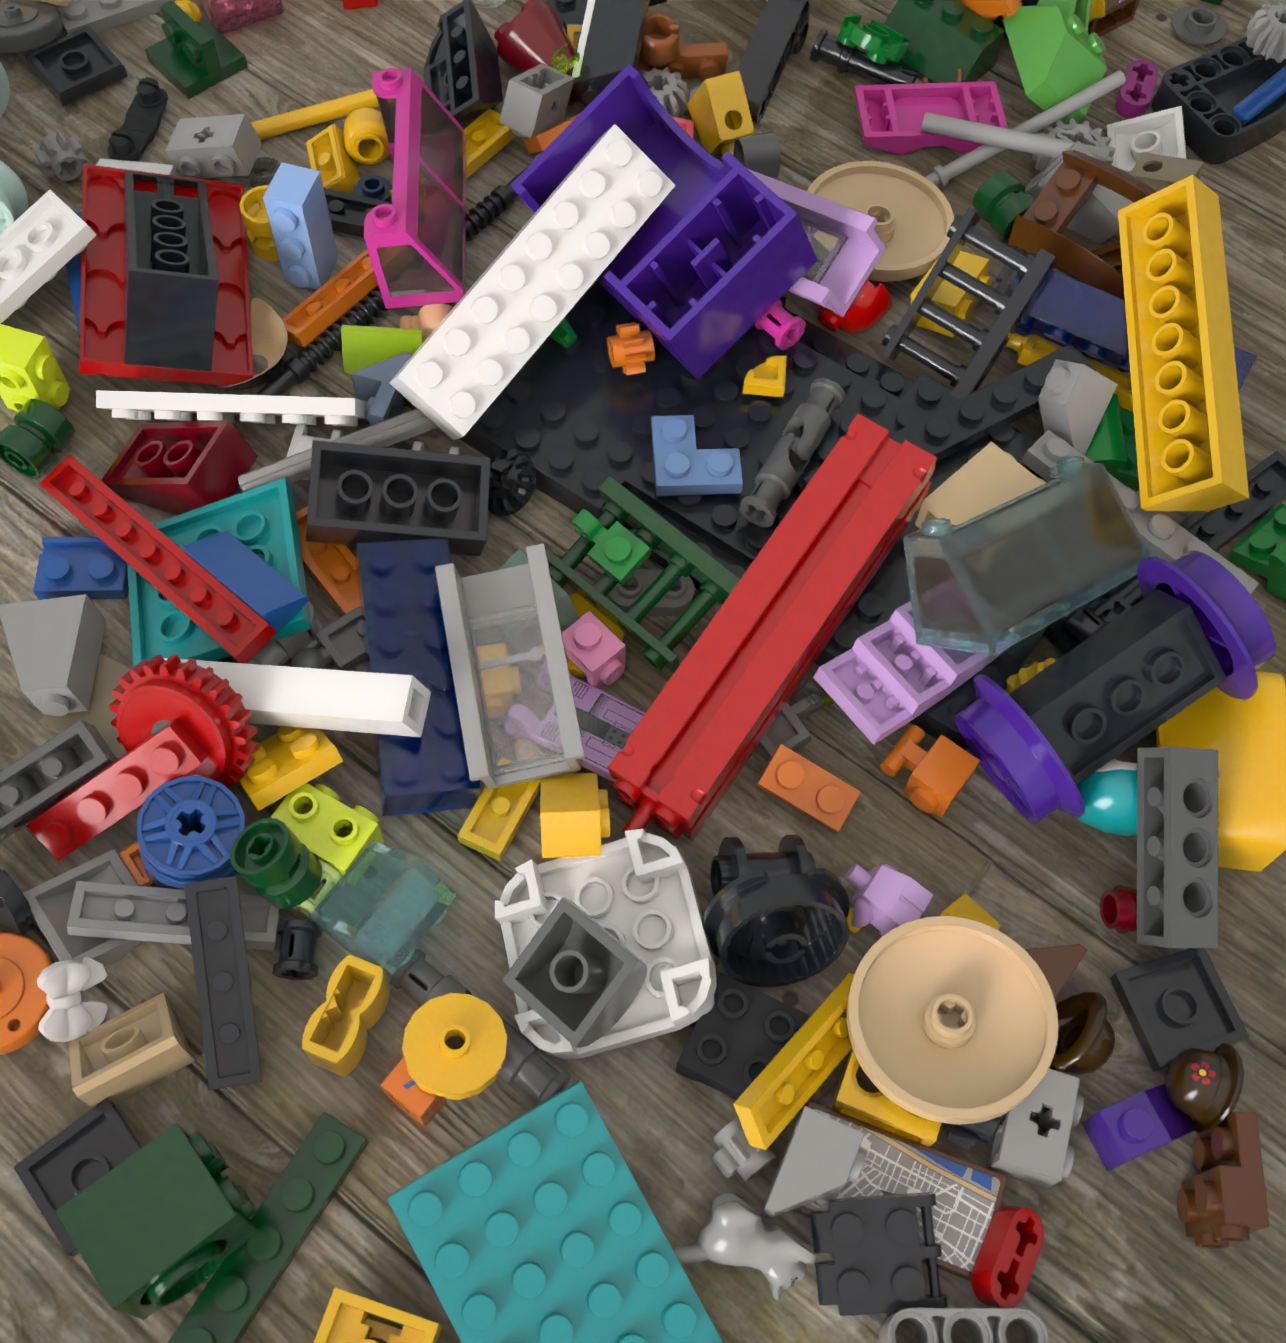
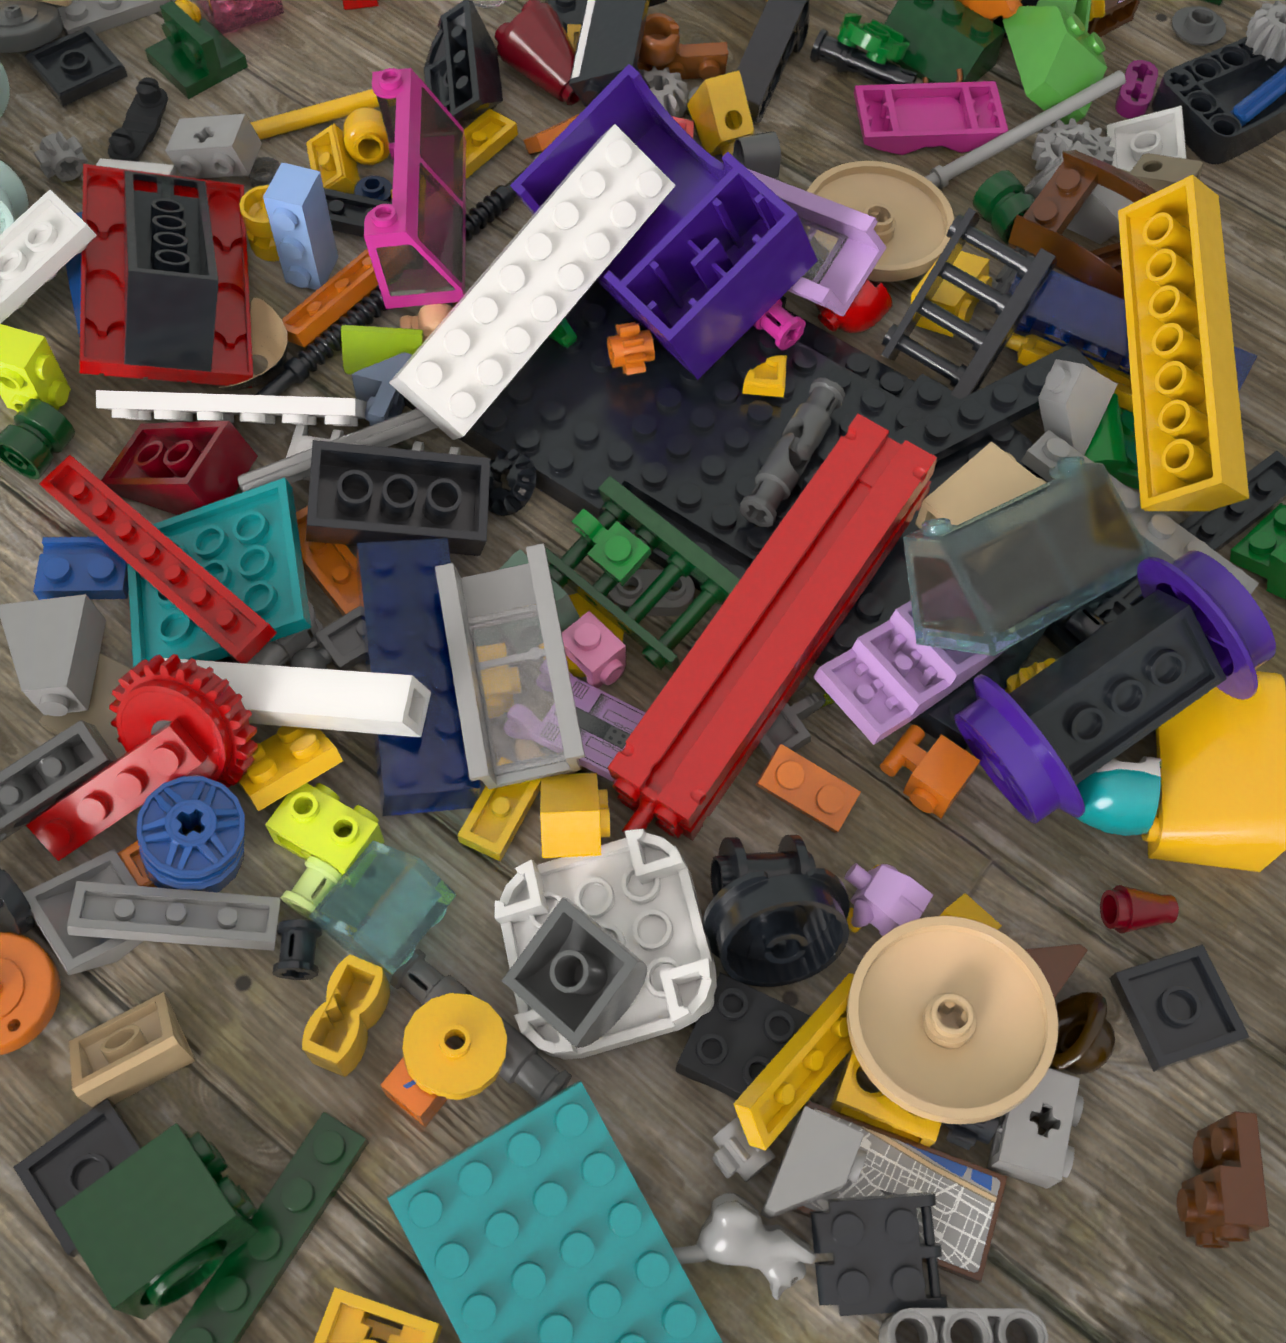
(67, 1014): white piece -> none
(223, 983): black plate -> none
(248, 578): blue slope -> none
(276, 863): dark green wheel -> none
(536, 100): light grey brick -> none
(560, 62): clear neon green hand -> none
(689, 470): medium blue plate -> none
(1002, 137): light grey piece -> none
(1007, 1256): red beam -> none
(1136, 1127): dark purple slope -> none
(1177, 847): dark grey brick -> none
(1205, 1085): dark brown hat -> none

